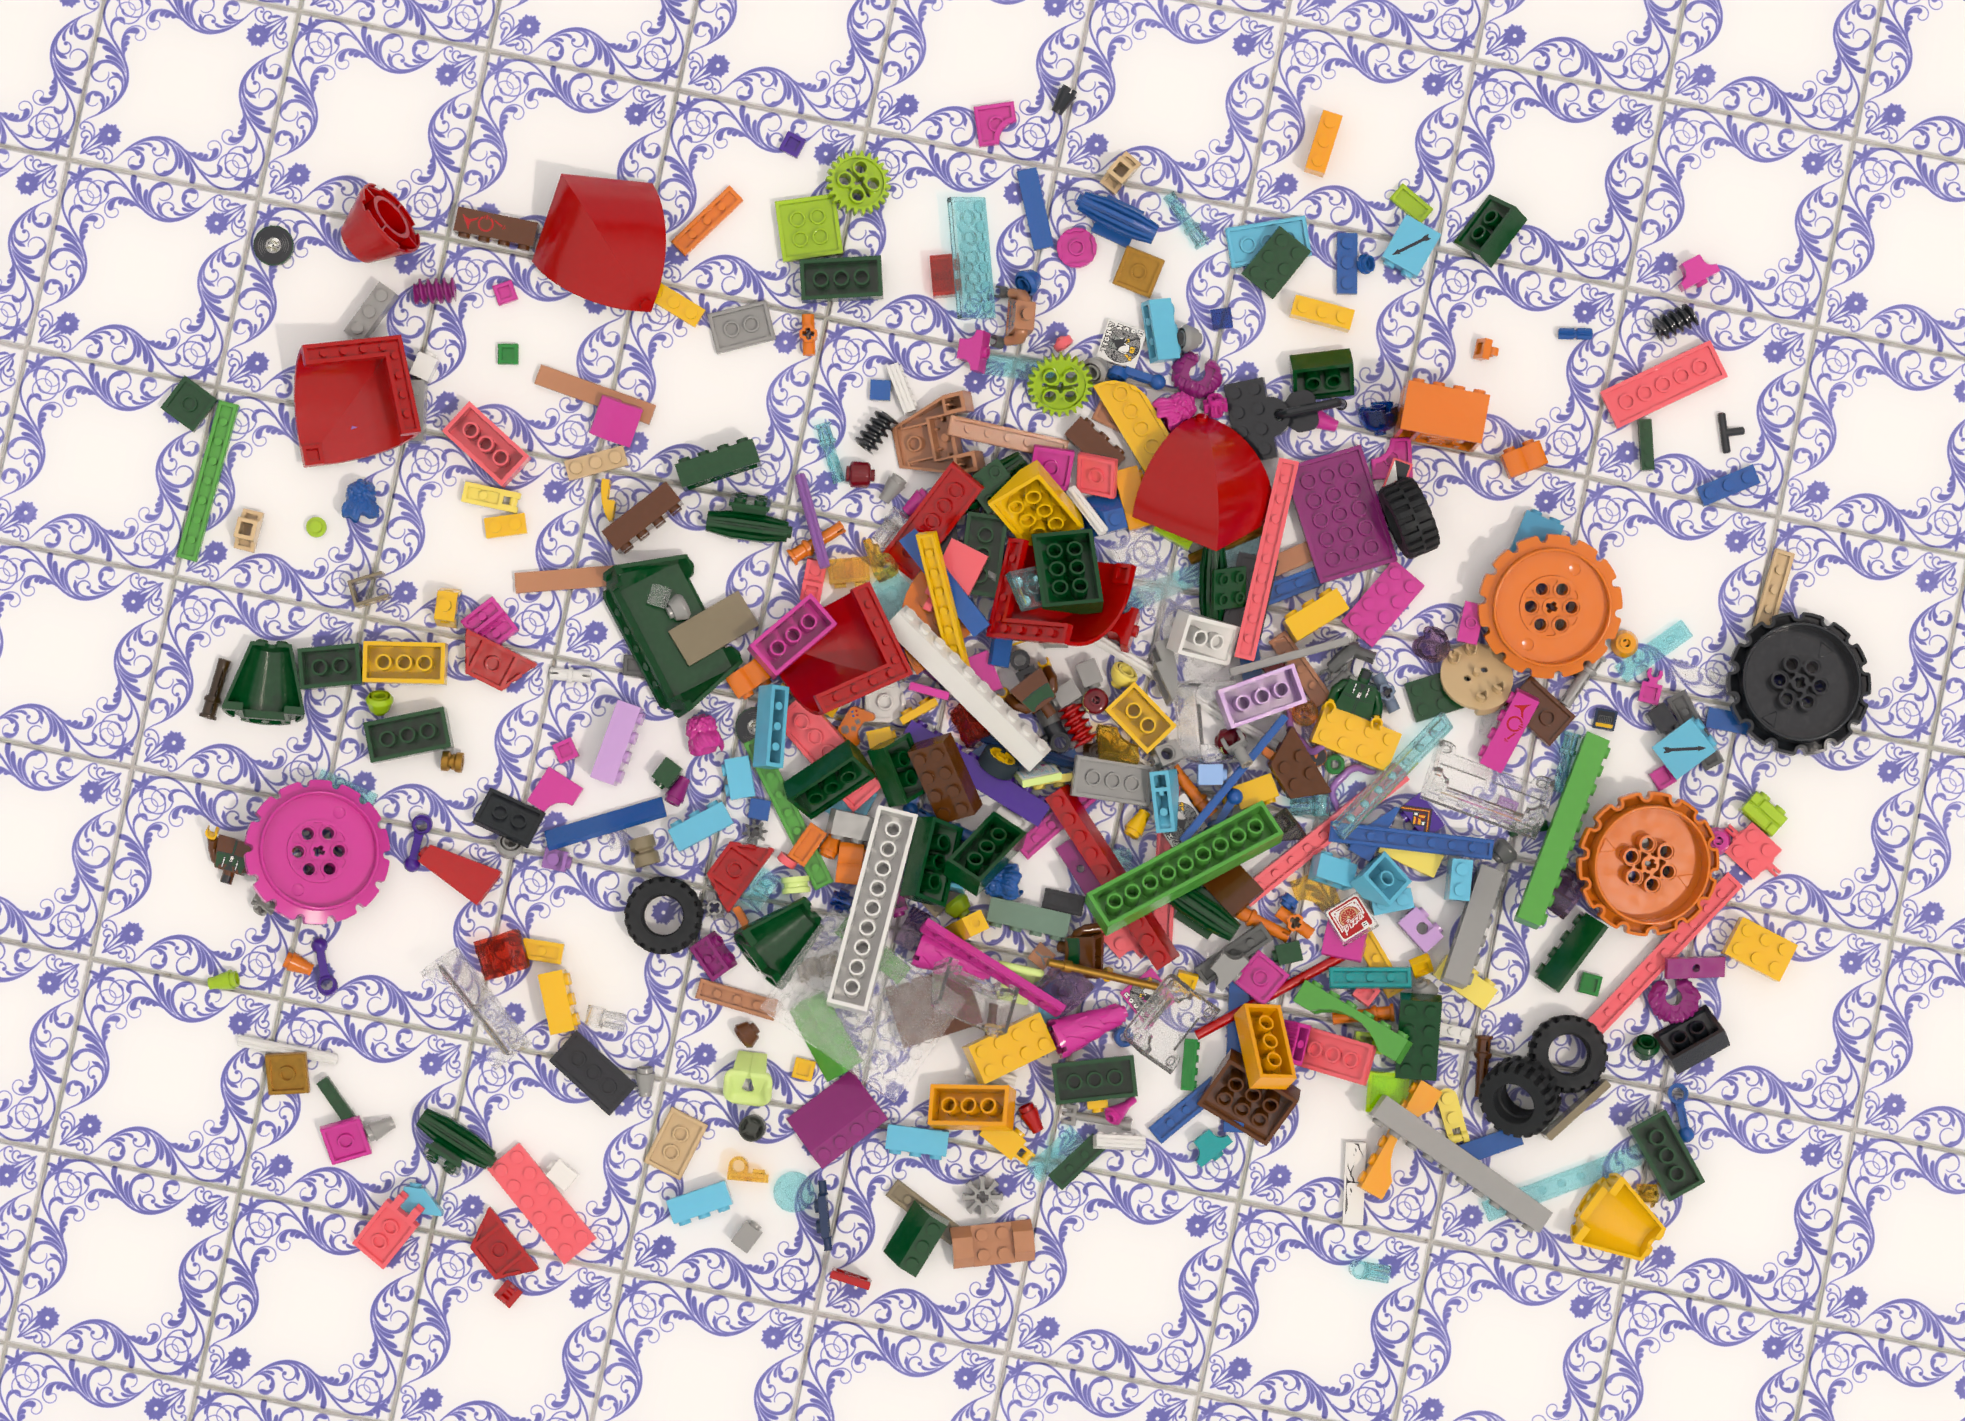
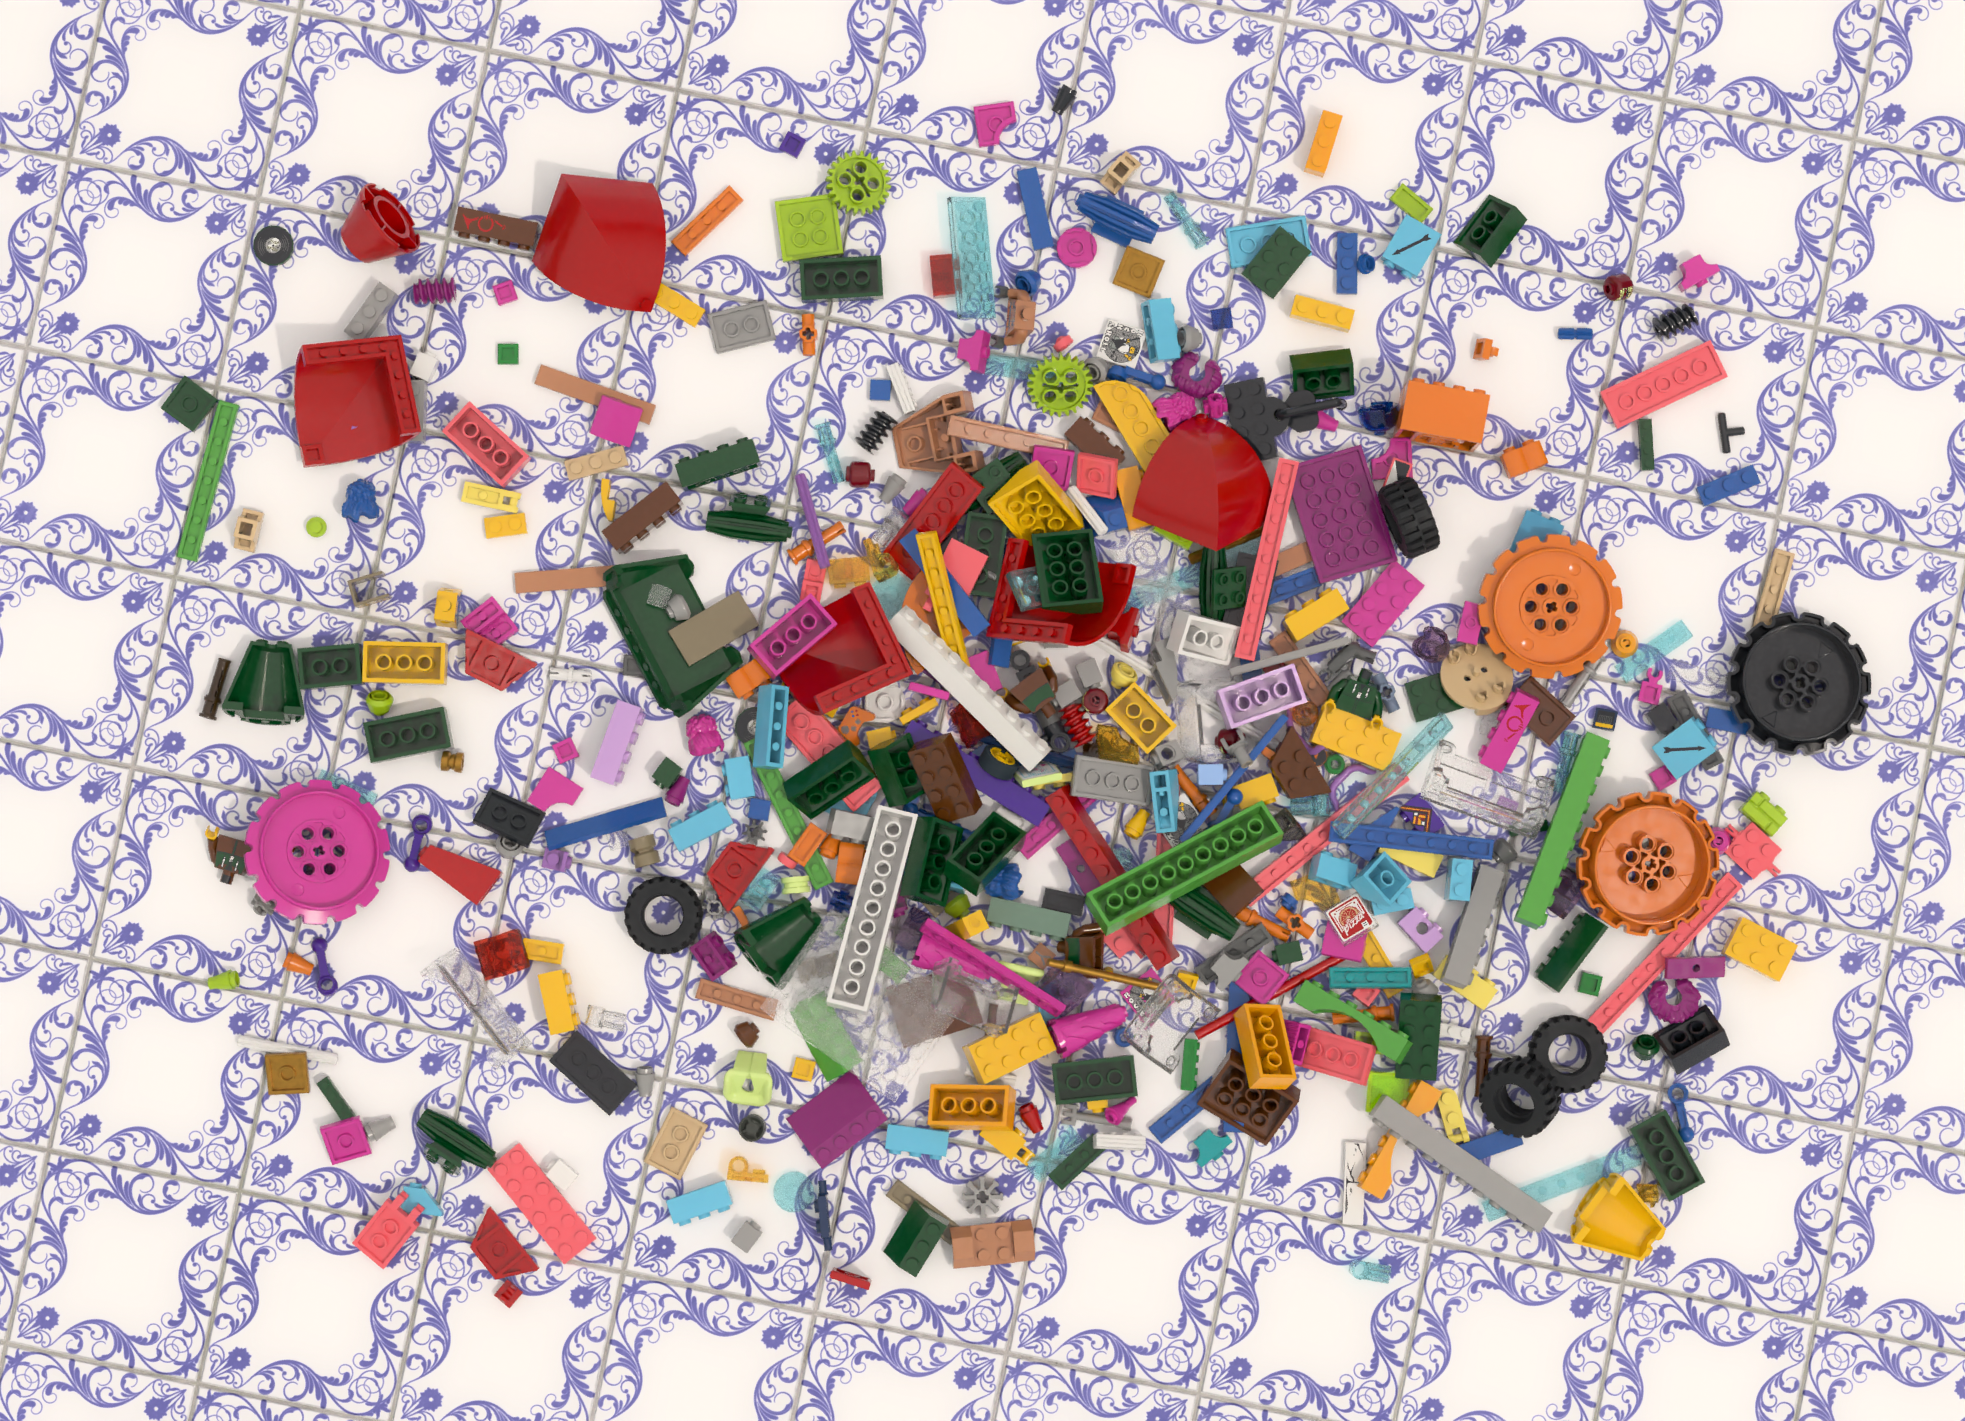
(1576, 1109): dark tan tile -> none
(1618, 287): none -> dark red head

